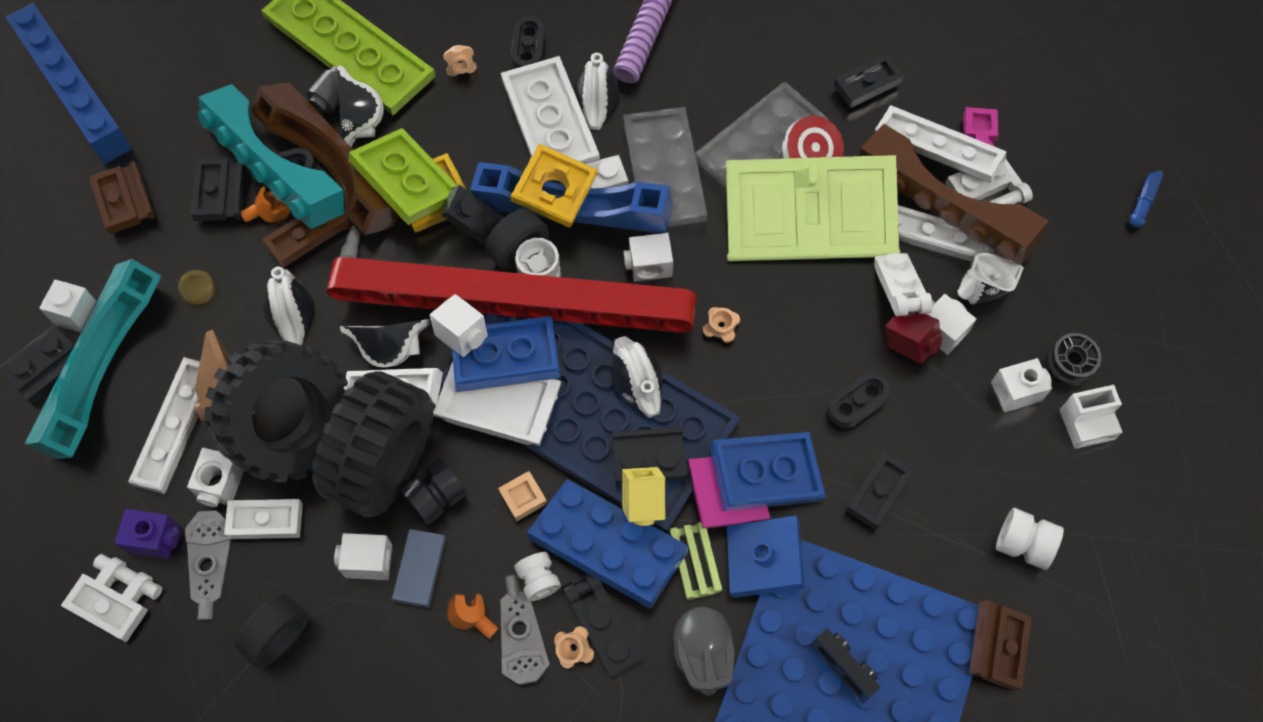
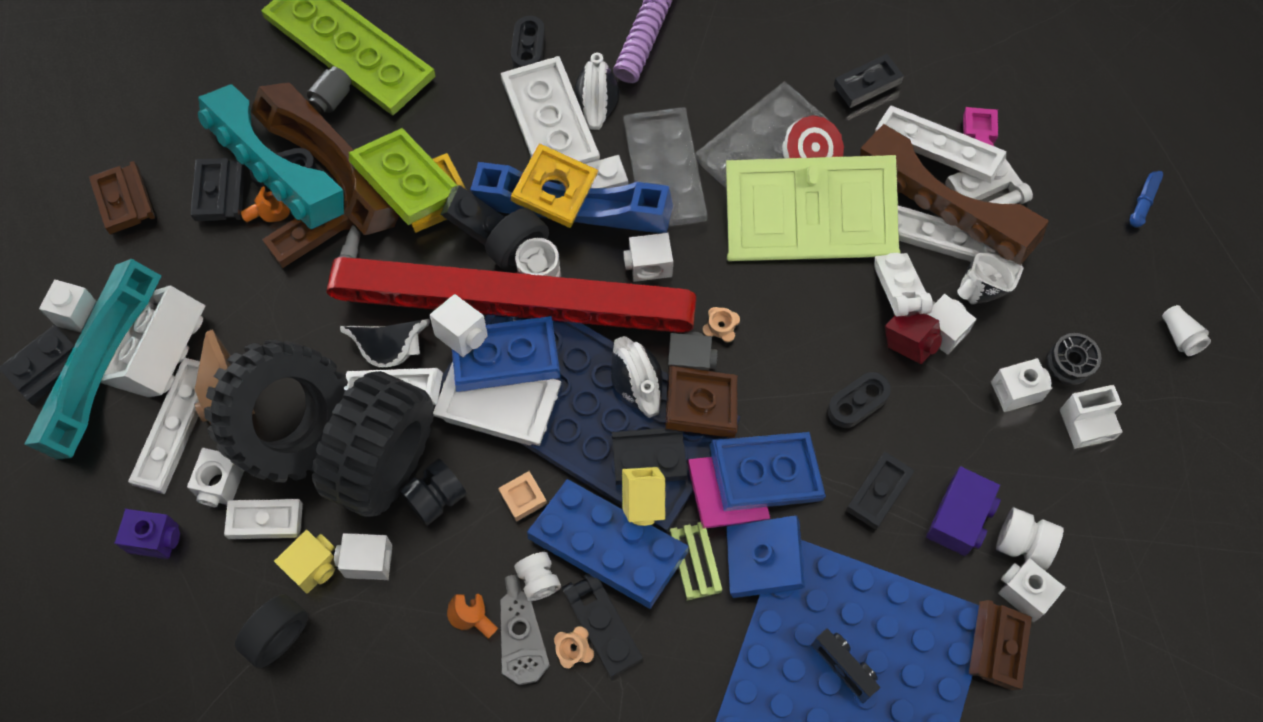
(69, 83): blue arch -> none
(106, 607): white plate -> none
(155, 344): none -> white slope
(196, 287): clear yellow tile -> none
(203, 548): light grey piece -> none
(287, 306): white hat -> none
(308, 561): none -> light yellow brick
(359, 108): black hat -> none
(419, 568): sand blue tile -> none
(456, 54): light nougat plate -> none
(692, 351): none -> dark grey brick
(701, 402): none -> reddish brown tile
(704, 649): dark grey helmet -> none
(964, 511): none -> dark purple brick
(1030, 589): none -> white brick
(1187, 333): none -> white cone

